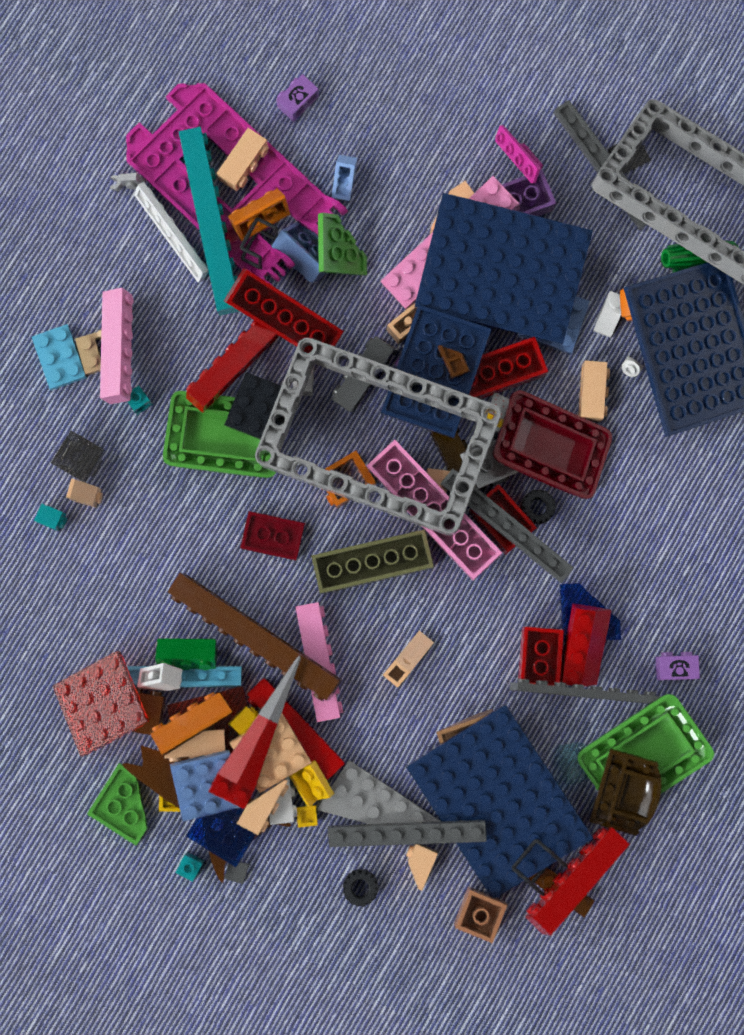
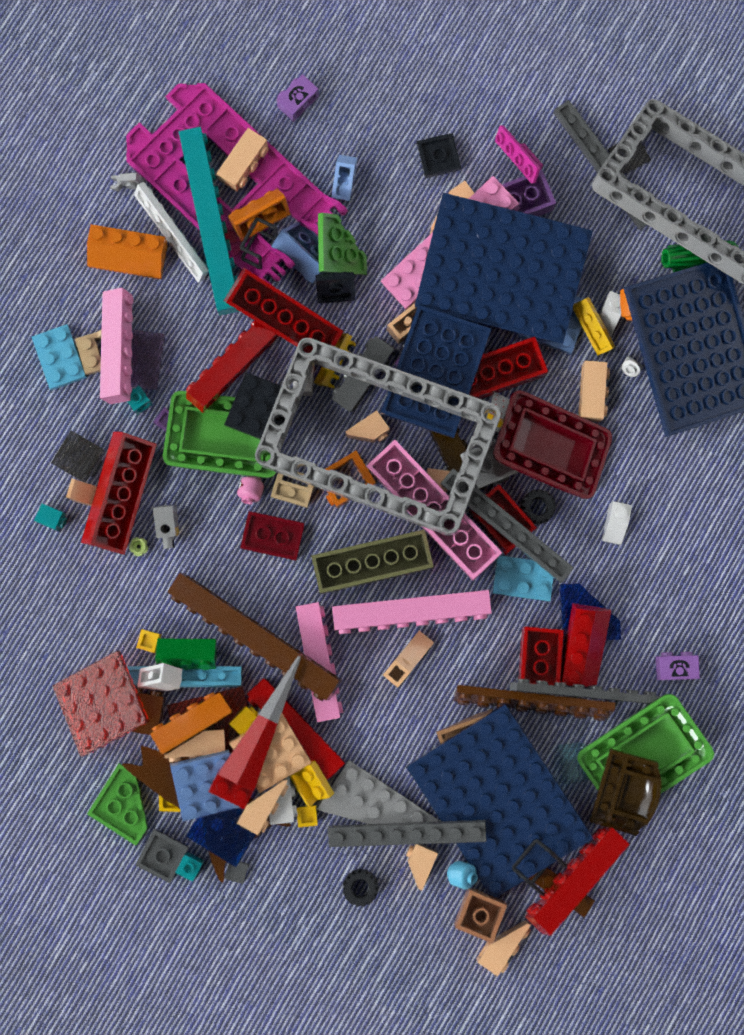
(118, 492): none -> red brick
(126, 251): none -> orange slope
(133, 546): none -> yellowish green plate
(146, 359): none -> clear purple plate
(148, 640): none -> yellow plate
(162, 419): none -> medium lavender tile
(162, 855): none -> dark grey plate
(166, 515): none -> light grey torso
(250, 489): none -> bright pink head
(291, 492): none -> tan plate
(325, 375): none -> yellow plate
(335, 287): none -> black plate
(369, 429): none -> light nougat slope
(411, 610): none -> bright pink brick
(438, 155): none -> black plate
(454, 362): reddish brown tile -> none
(462, 875): none -> medium azure head
(496, 954): none -> light nougat slope
(522, 579): none -> medium azure plate
(530, 701): none -> reddish brown plate
(593, 326): none -> yellow plate
(616, 522): none -> white slope

